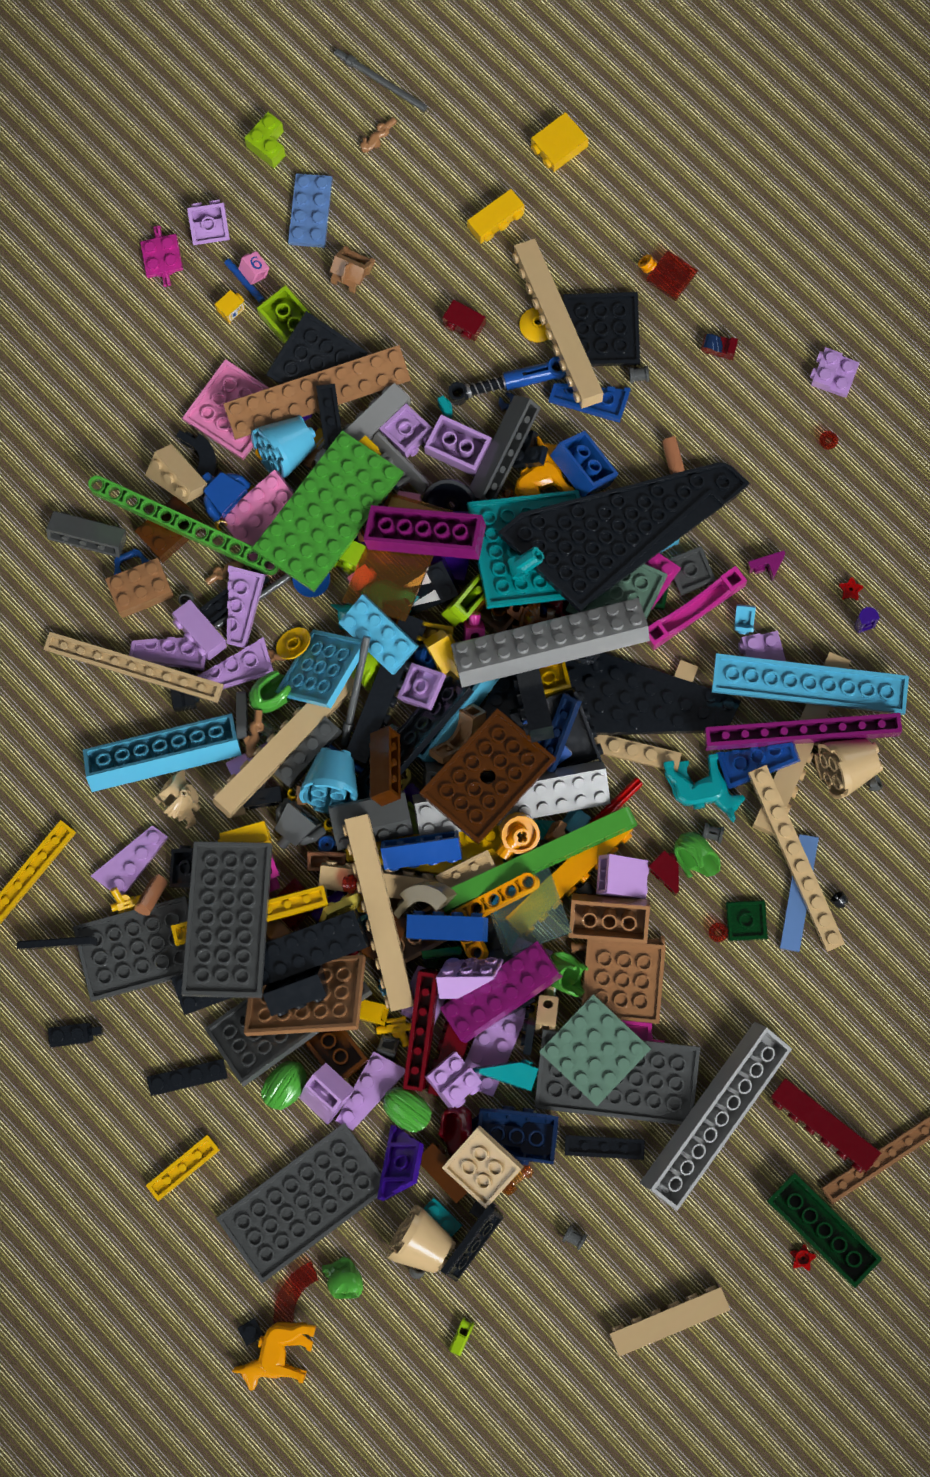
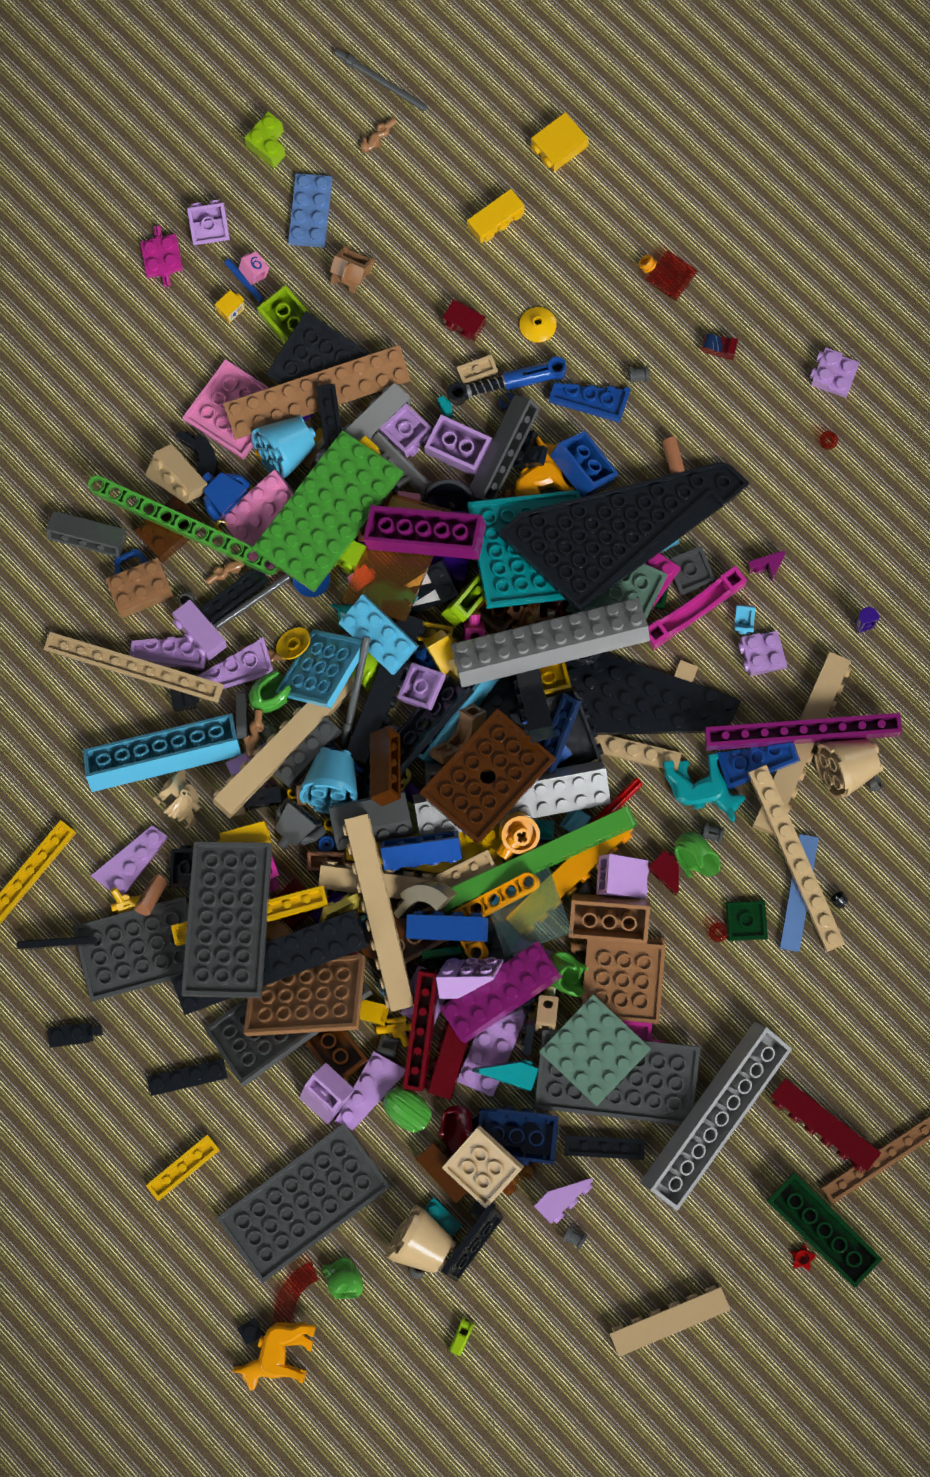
(242, 603): lavender wing -> none
(284, 1085): bright green hair -> none
(296, 991): black slope -> none
(349, 884): clear red plate -> none
(400, 1163): dark purple wing -> none
(453, 1080): lavender plate -> none
(477, 370): none -> tan plate
(522, 564): teal piece -> none
(555, 831): medium nougat plate -> none
(557, 1200): none -> lavender slope
(558, 324): tan brick -> none
(606, 326): black plate -> none
(810, 684): medium azure plate -> none
(851, 594): red plate -> none

